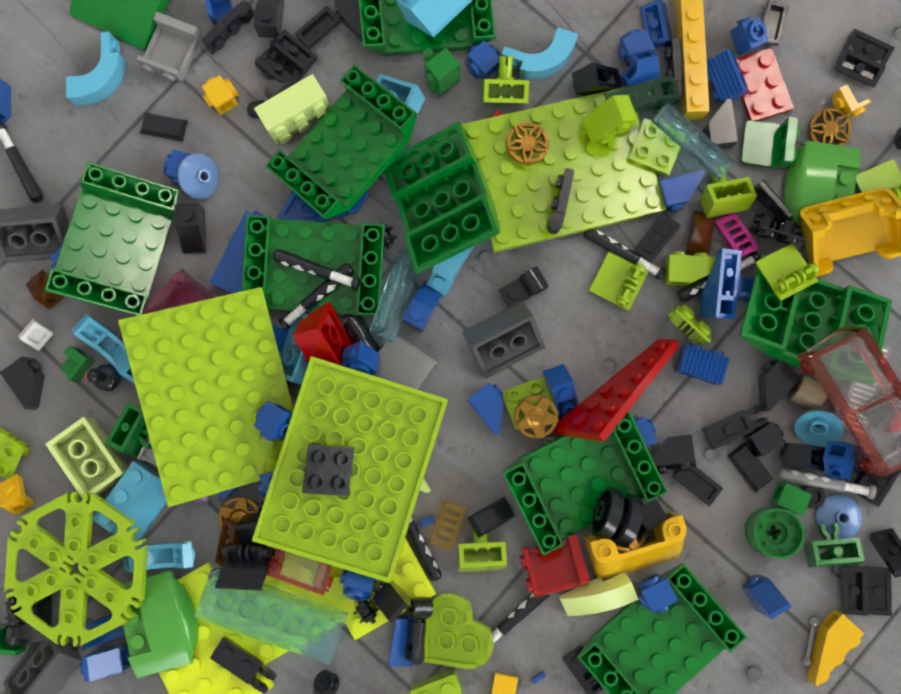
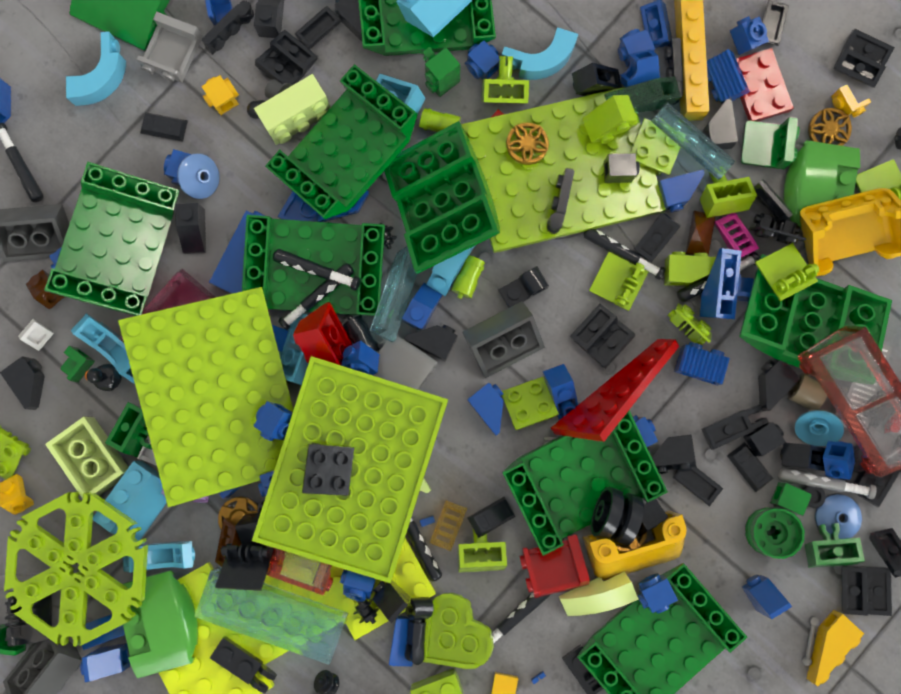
(434, 340): none -> black slope
(436, 121): none -> lime piece
(467, 278): none -> lime piece
(536, 416): pearl gold wheel -> none
(602, 336): none -> black slope
(621, 168): none -> brick

